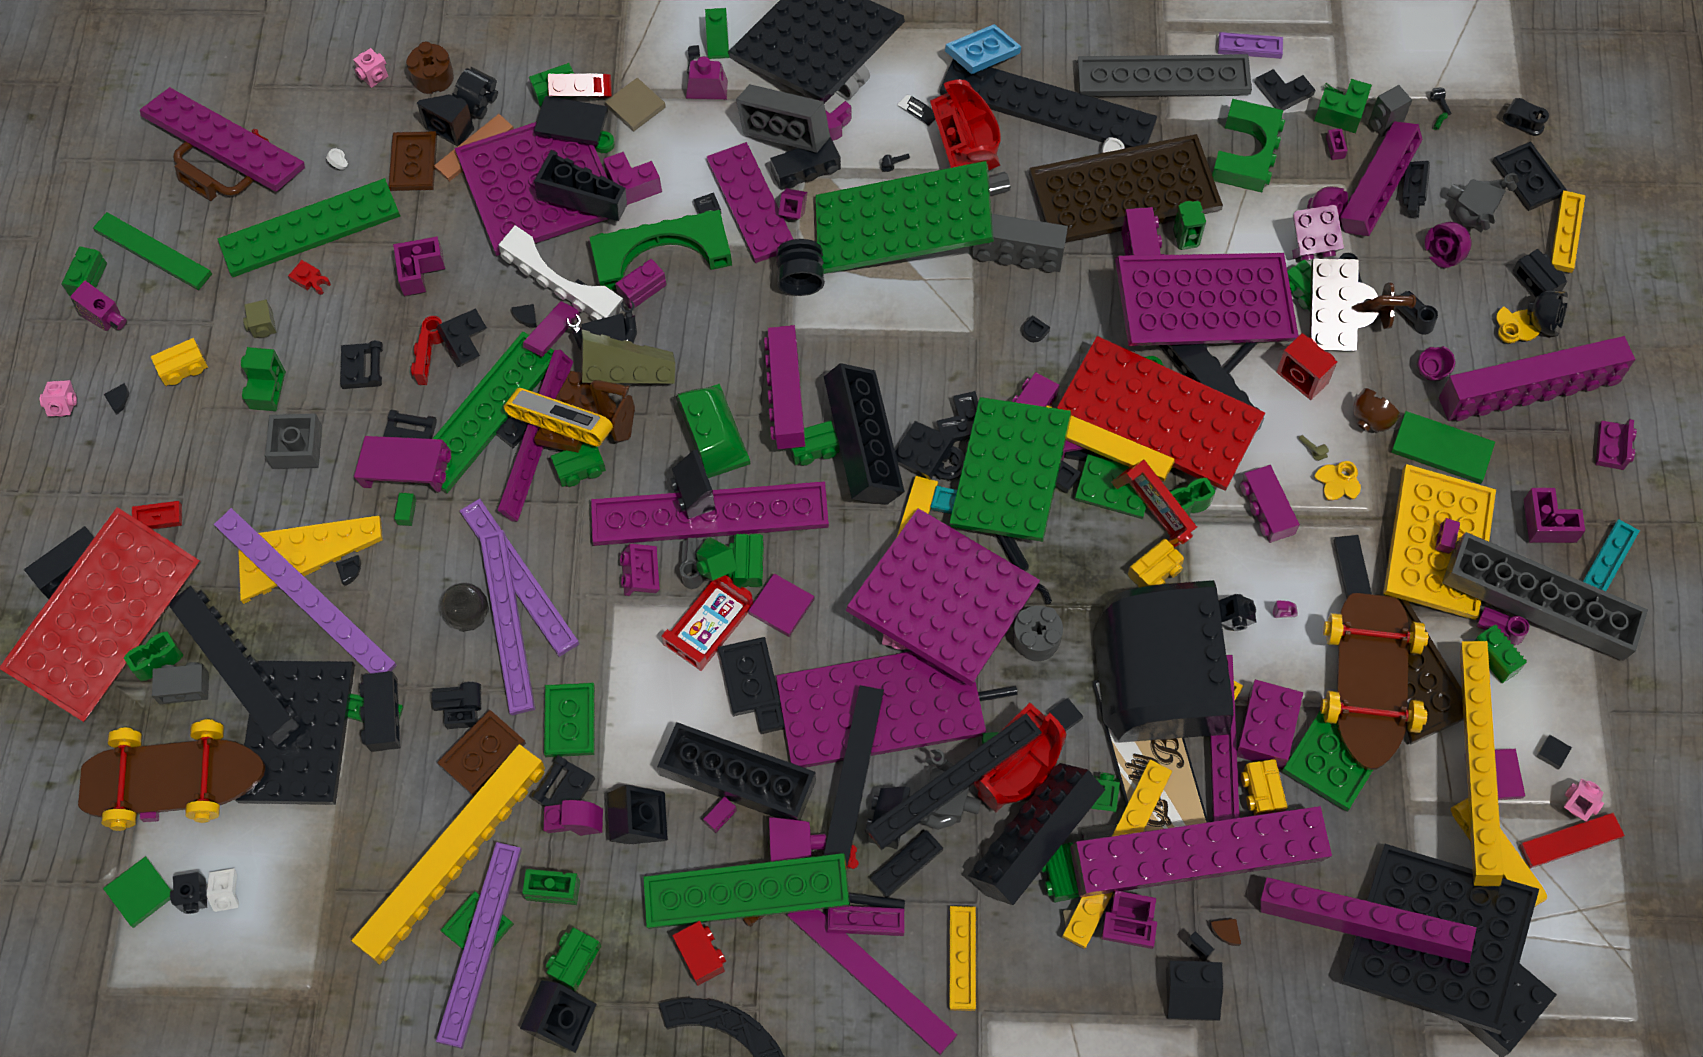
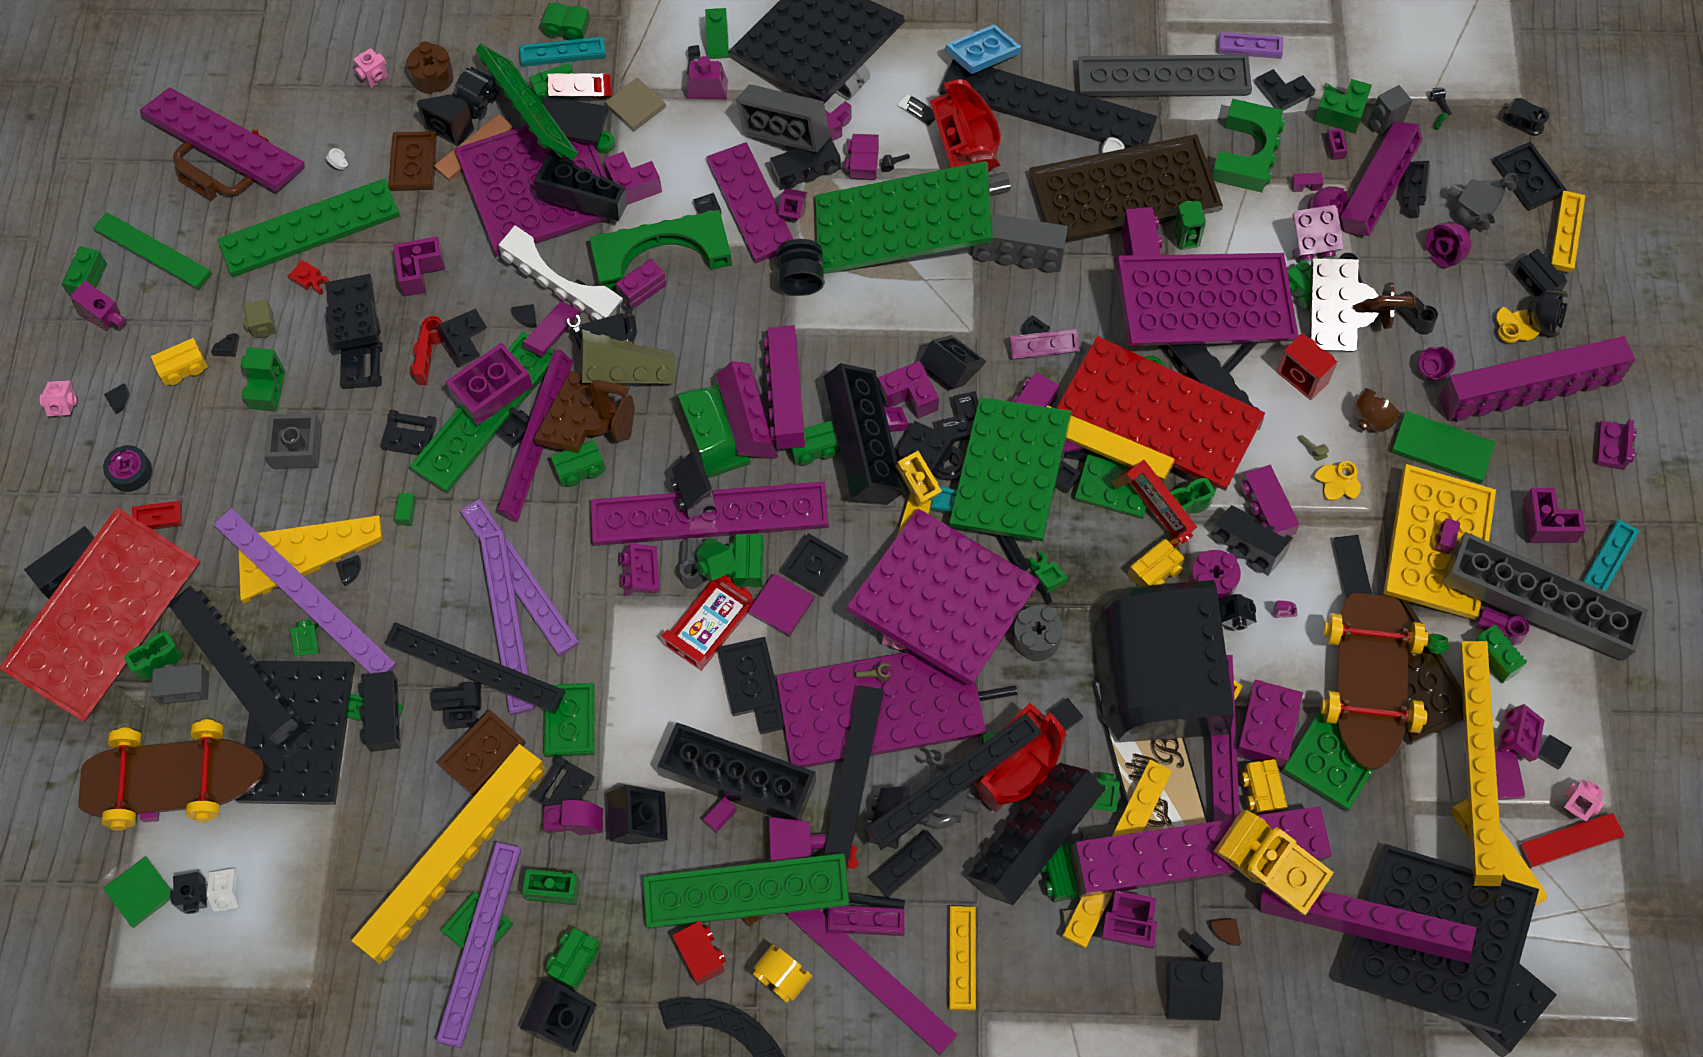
(123, 478): none -> wheel
(226, 346): none -> black tile
(304, 638): none -> green bracket
(352, 312): none -> black piece
(402, 461): magenta panel -> none
(464, 606): clear smoke cylinder -> none
(475, 668): none -> black plate
(489, 383): none -> magenta brick
(526, 102): none -> green plate
(558, 417): beam -> none
(562, 51): none -> teal tile
(565, 21): none -> green brick
(746, 411): none -> magenta slope
(782, 972): none -> yellow brick
(815, 564): none -> black plate
(864, 156): none -> magenta brick
(876, 673): none -> olive hand
(896, 418): none -> magenta plate
(909, 385): none -> magenta brick
(918, 478): none -> yellow brick
(951, 361): none -> black slope
(1044, 343): none -> magenta tile
(1048, 575): none -> green plate
(1219, 565): none -> magenta brick
(1251, 540): none -> black wedge
(1273, 861): none -> yellow piece
(1300, 180): none -> magenta piece
(1437, 643): none -> green plate
(1521, 732): none -> magenta bracket

